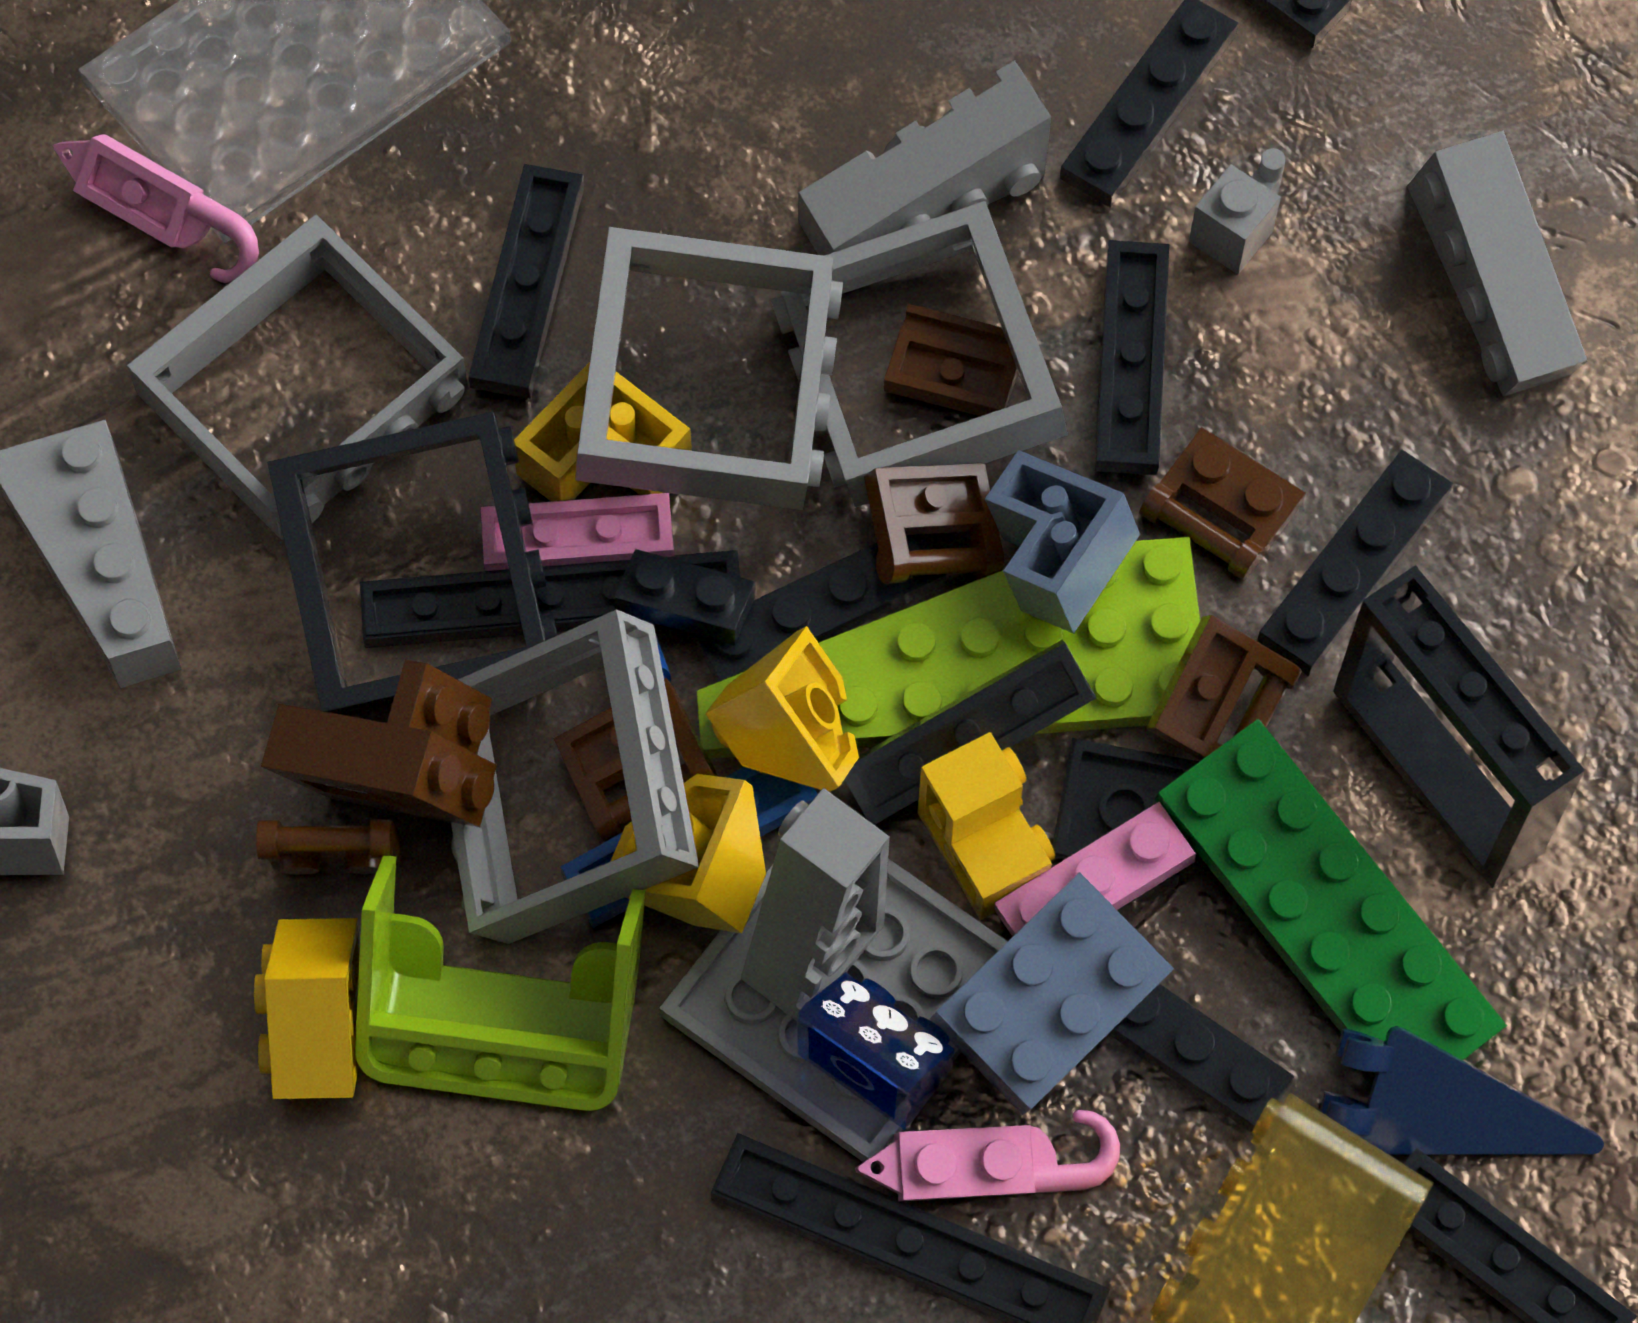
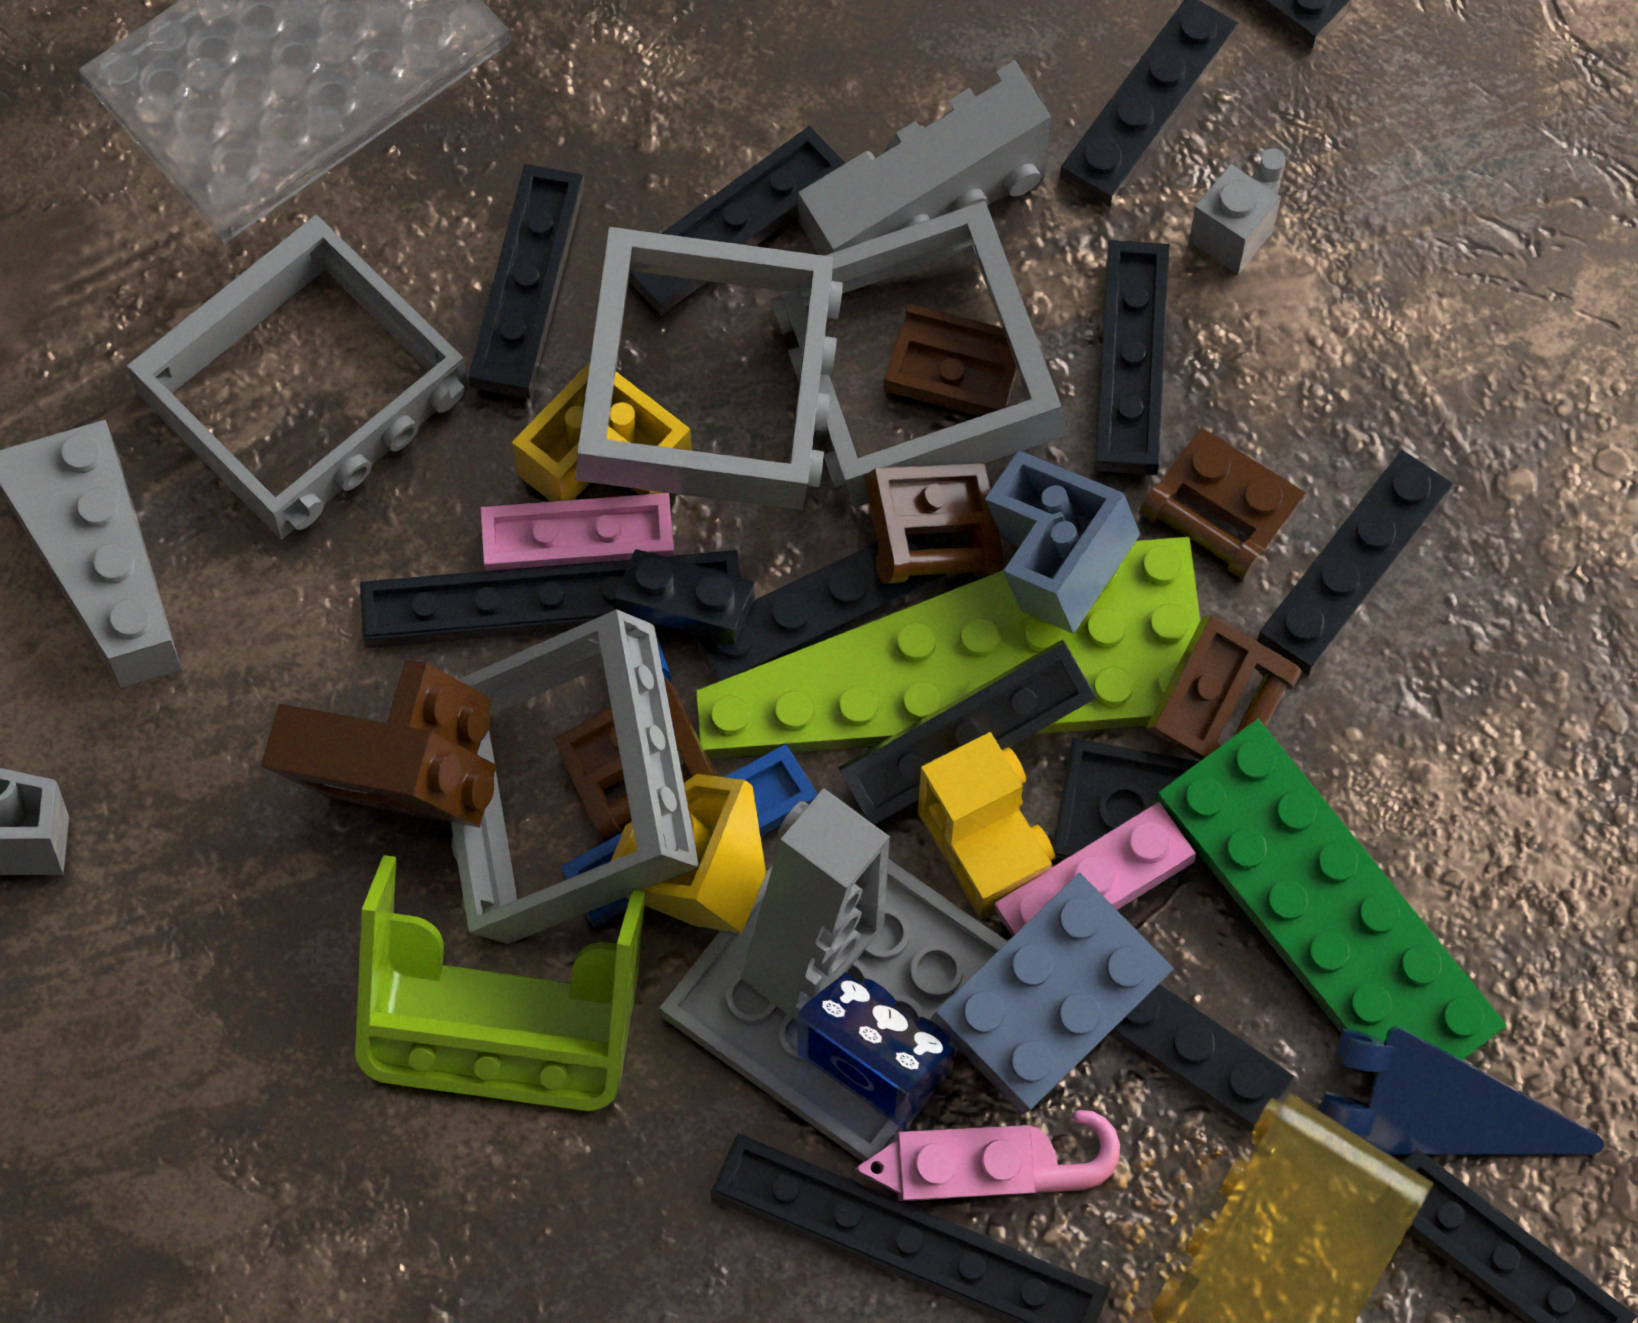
(154, 199): bright pink plate -> none
(305, 847): reddish brown plate -> none
(307, 573): black window -> none
(310, 1008): yellow brick -> none
(745, 209): none -> black plate
(787, 717): yellow slope -> none
(1480, 706): black window -> none
(1498, 263): light grey wedge -> none

